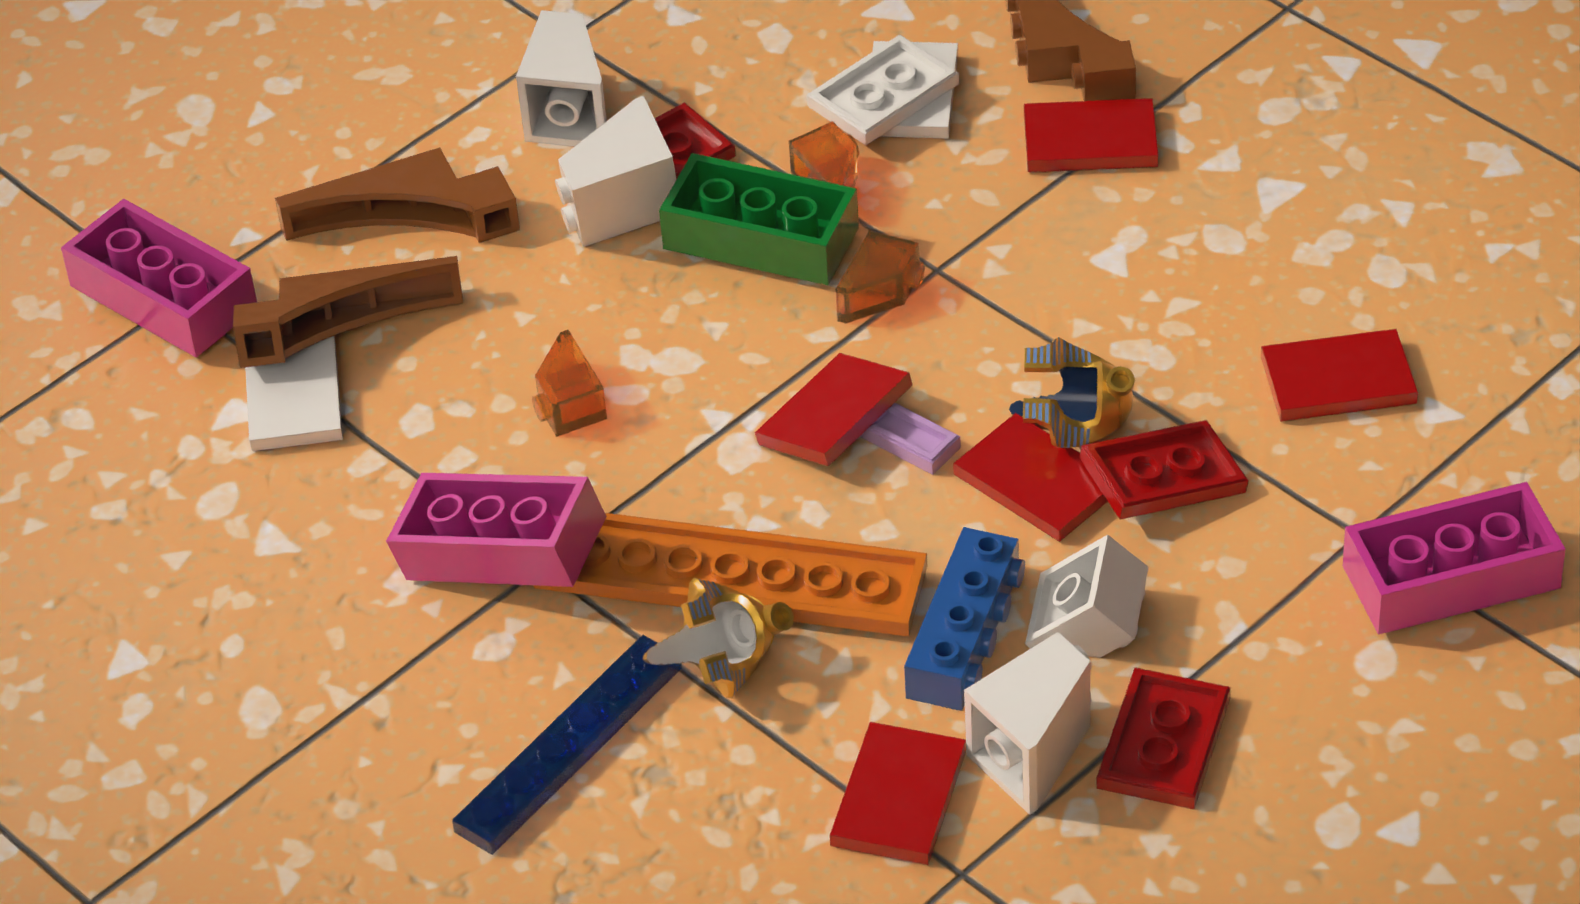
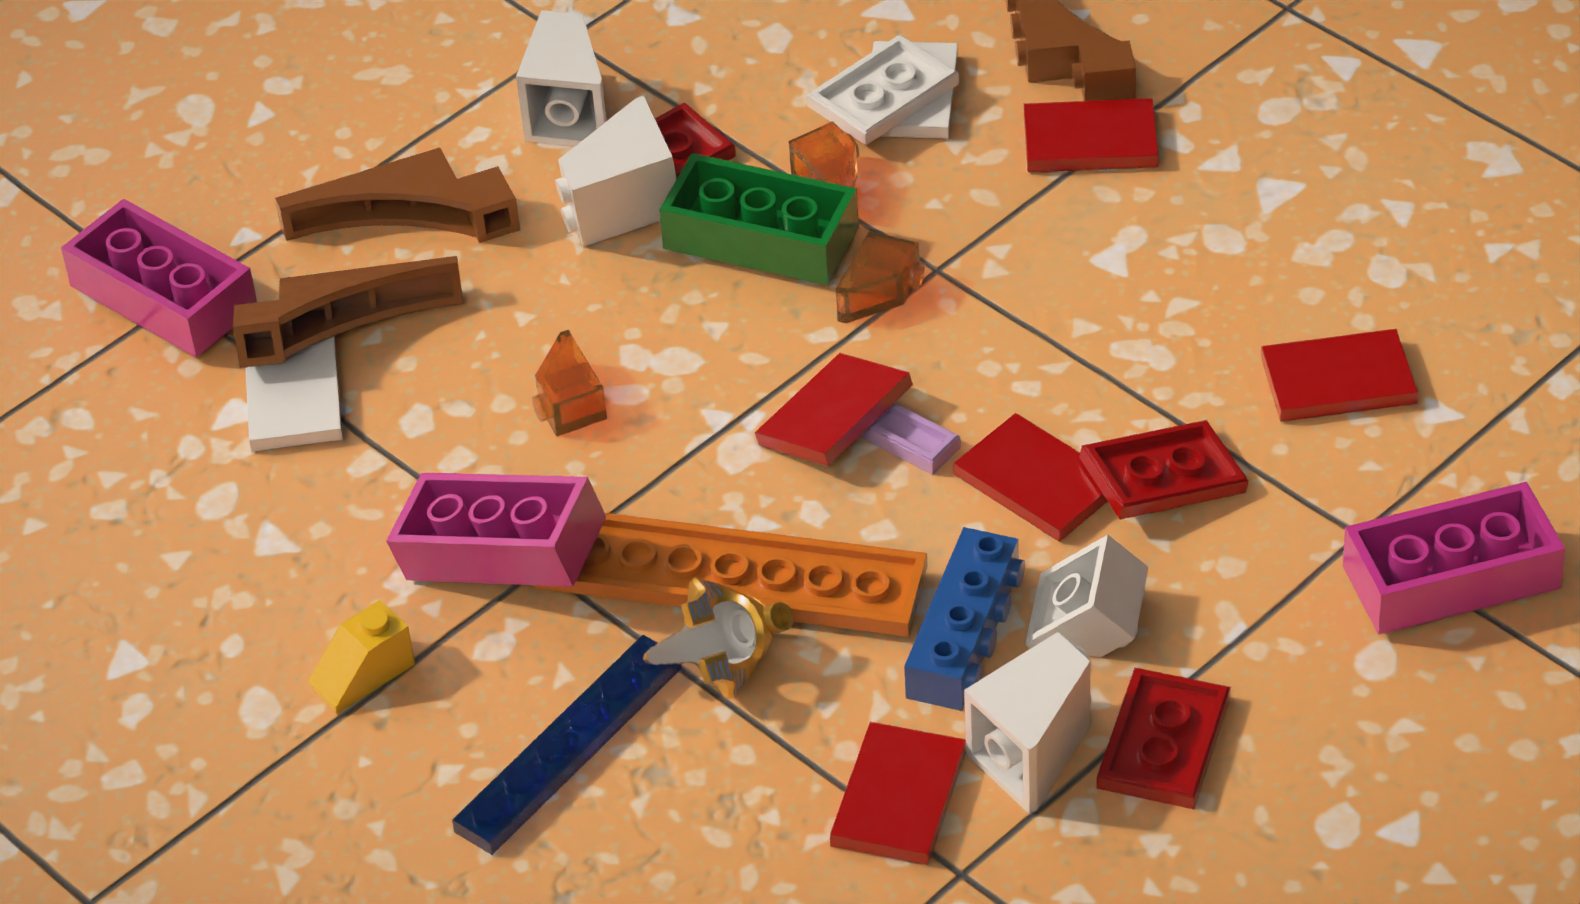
(362, 657): none -> yellow slope
(1092, 398): piece -> none

